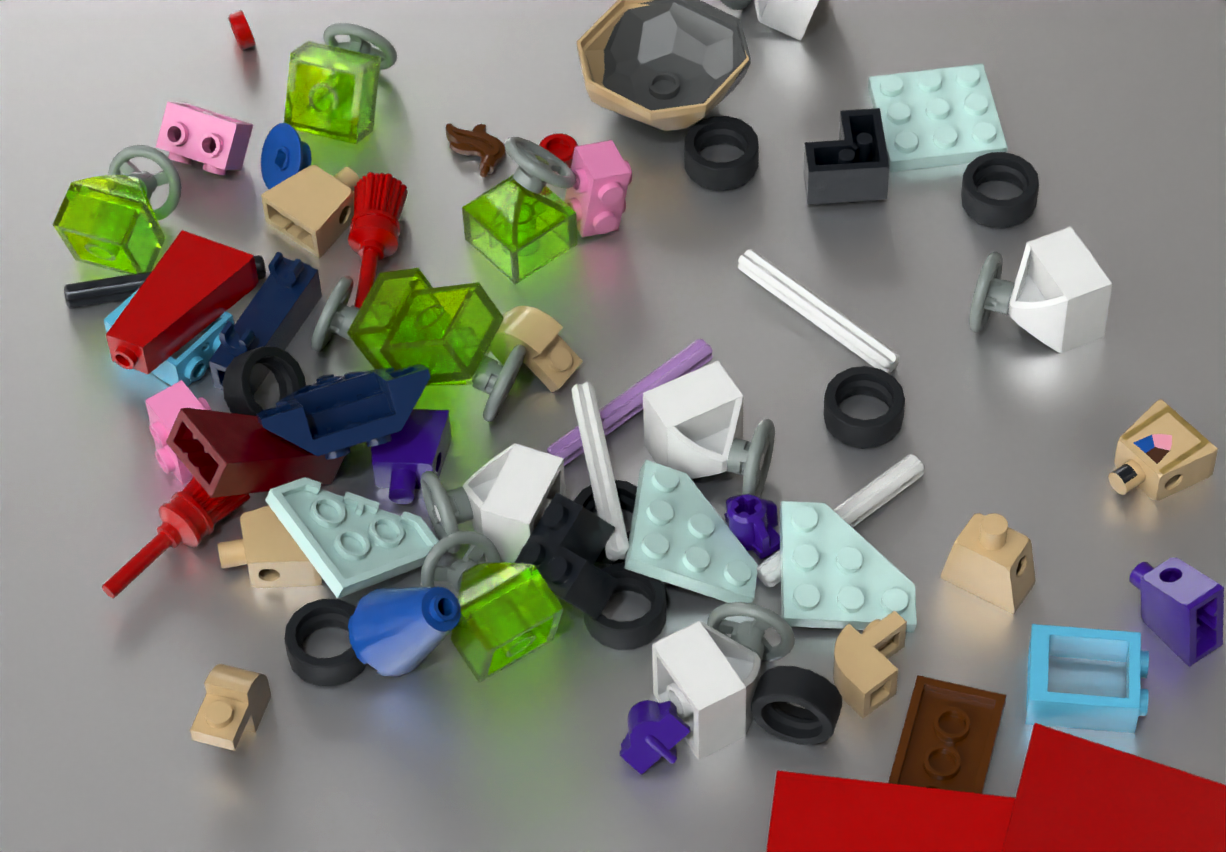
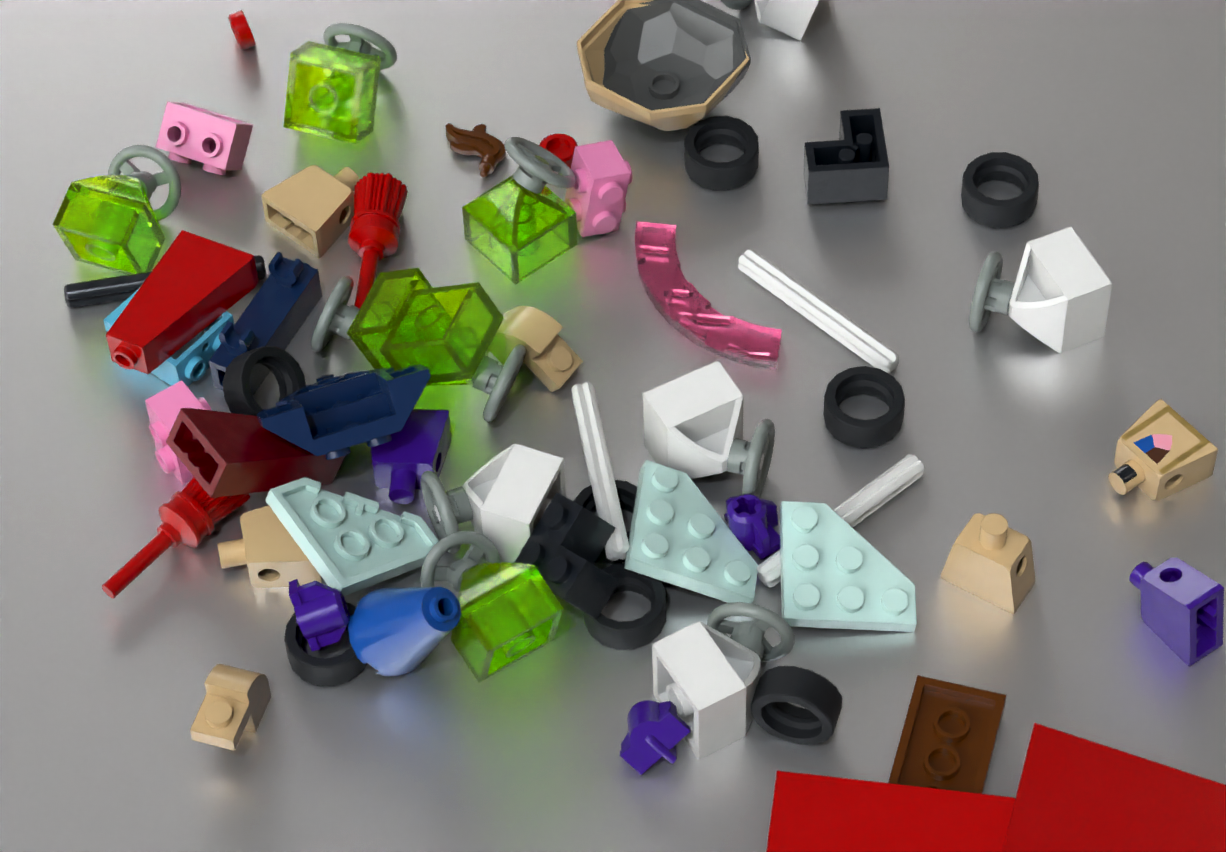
(283, 155): blue piece -> none
(319, 612): none -> dark purple piece
(631, 401): lavender axle -> none
(690, 311): none -> clear pink tile
(862, 663): tan brick -> none
(937, 116): light aqua plate -> none
(1083, 710): medium azure window -> none

